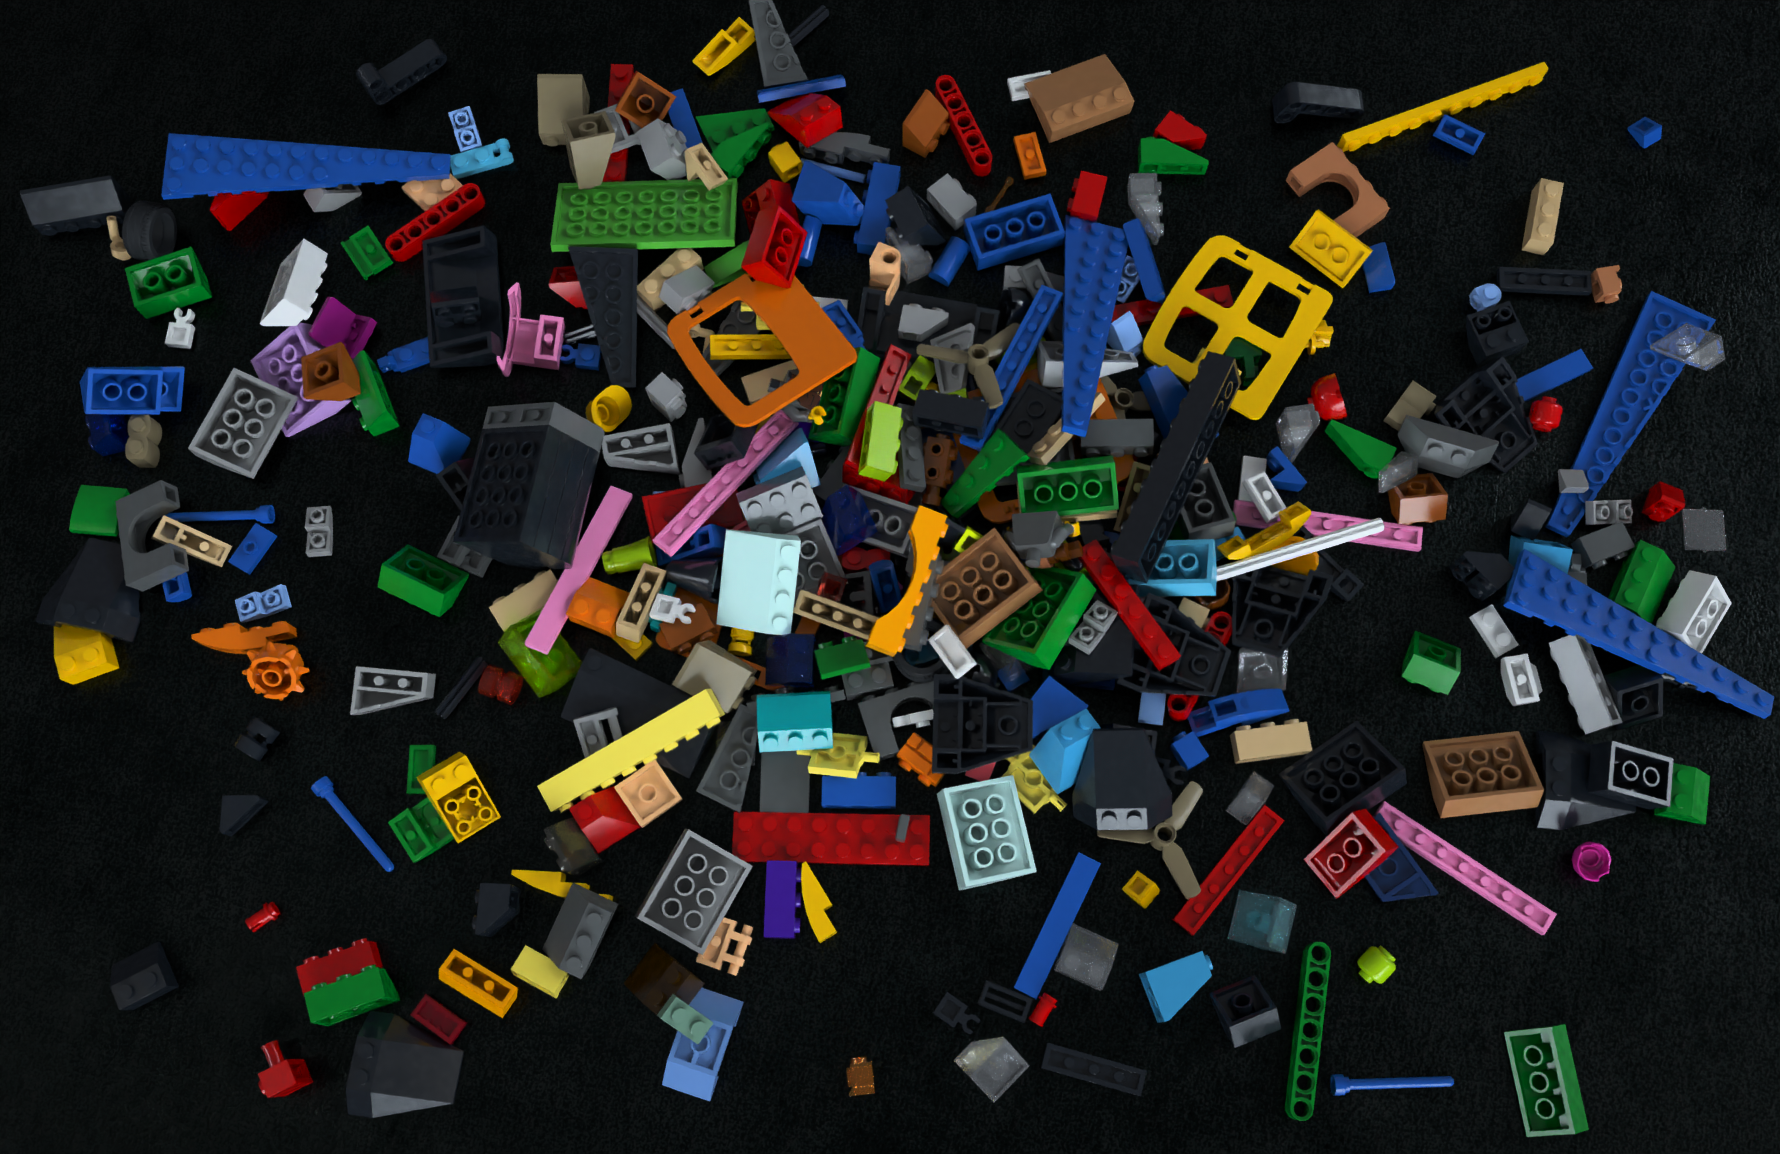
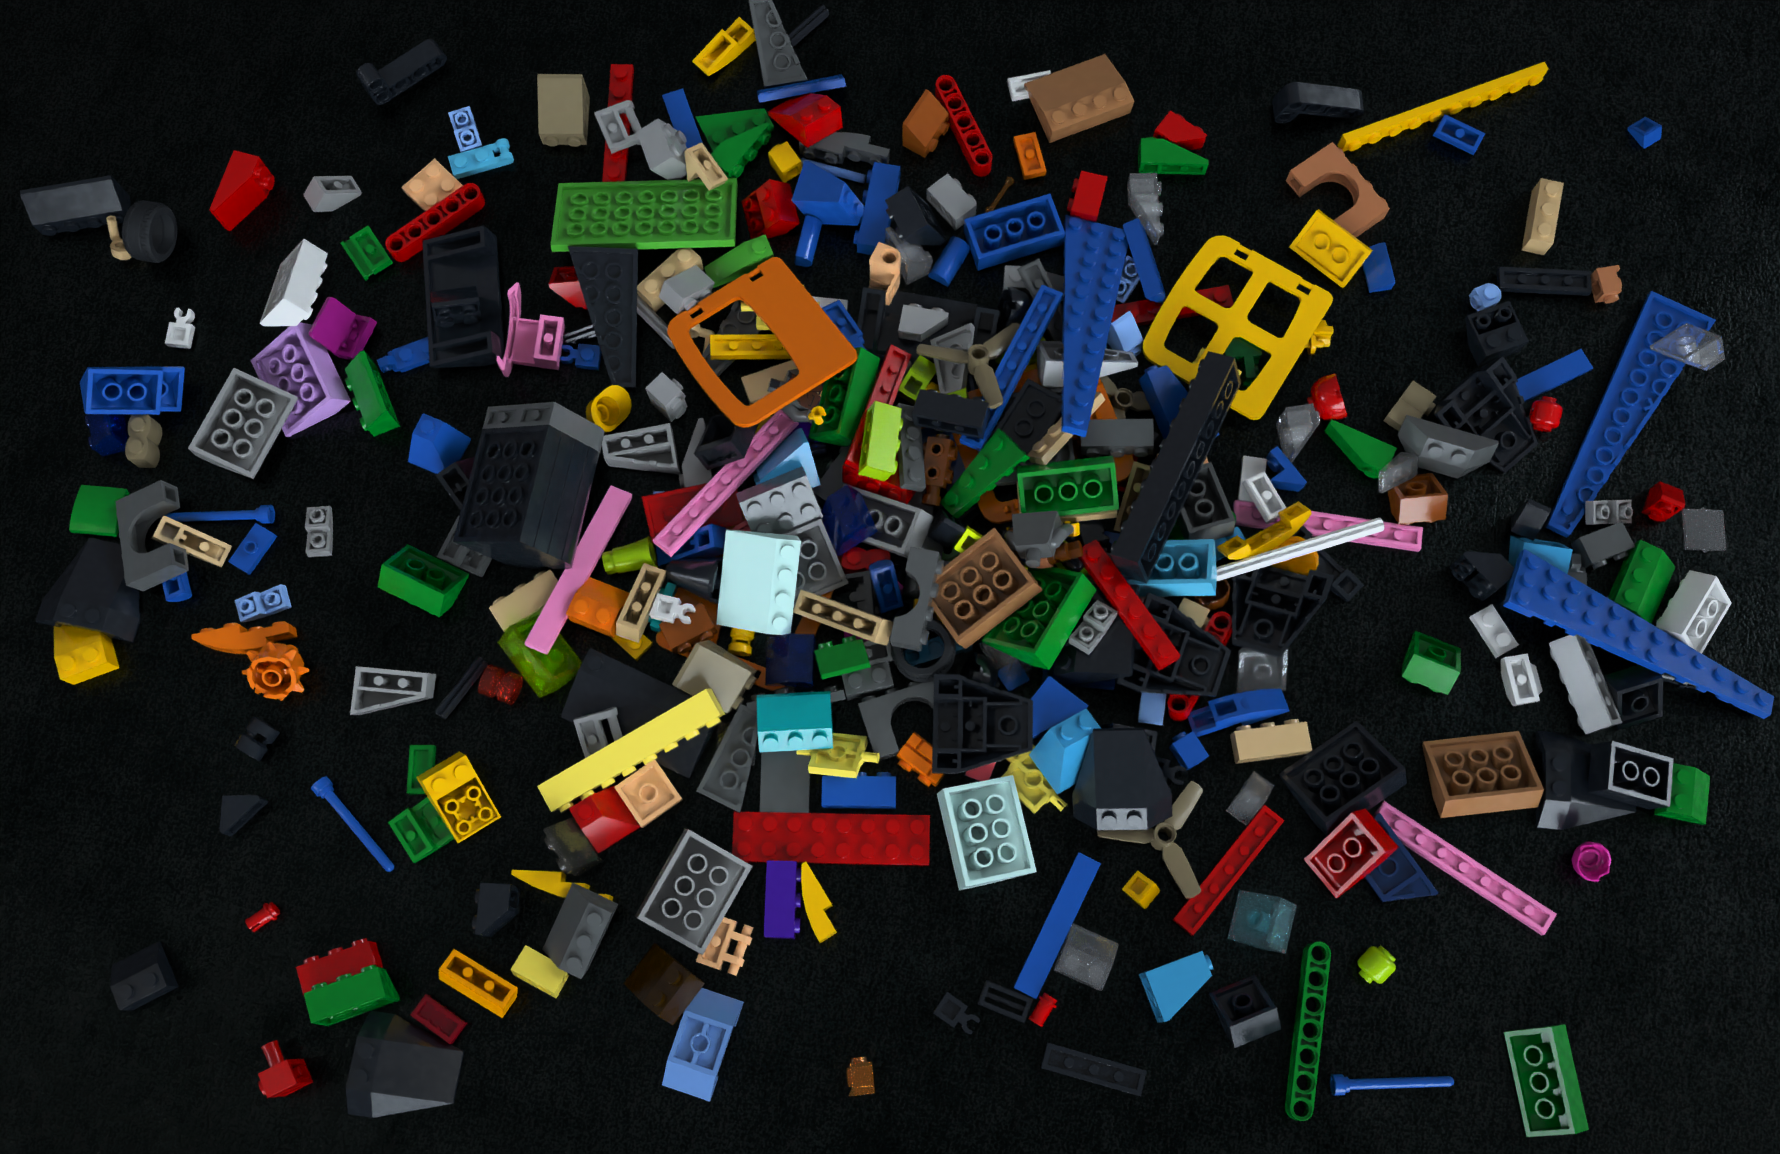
(167, 283): green slope -> none
(238, 165): blue wing -> none
(330, 374): dark orange slope -> none
(588, 147): dark tan slope -> none
(644, 101): dark orange slope -> none
(685, 1019): sand green plate -> none
(774, 247): red slope -> none
(831, 586): clear red slope -> none
(902, 828): dark grey tile -> none
(921, 719): white plate -> none
(924, 534): light orange arch -> none
(952, 651): white tile -> none
(992, 1065): clear slope -> none
(1572, 481): light grey slope -> none

